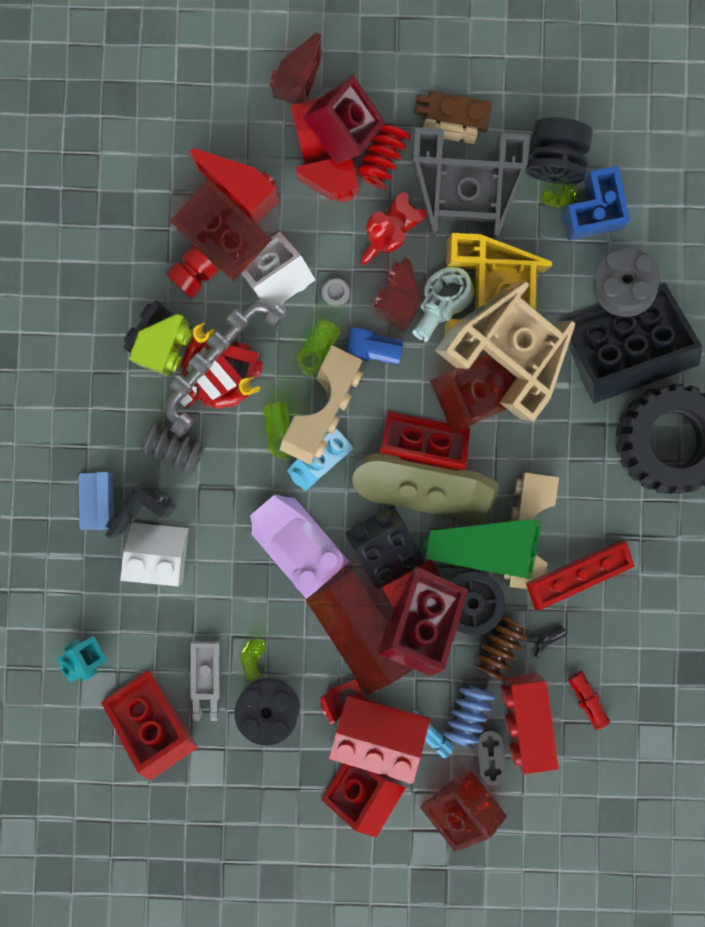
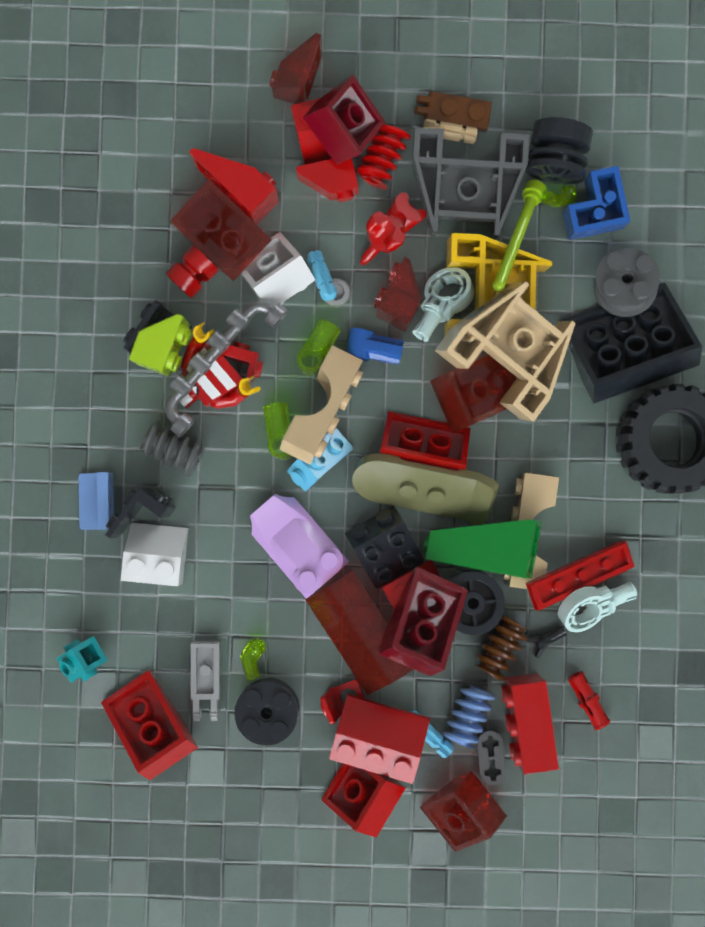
(322, 275): none -> medium azure axle
(531, 197): none -> lime piece
(599, 604): none -> light aqua pin

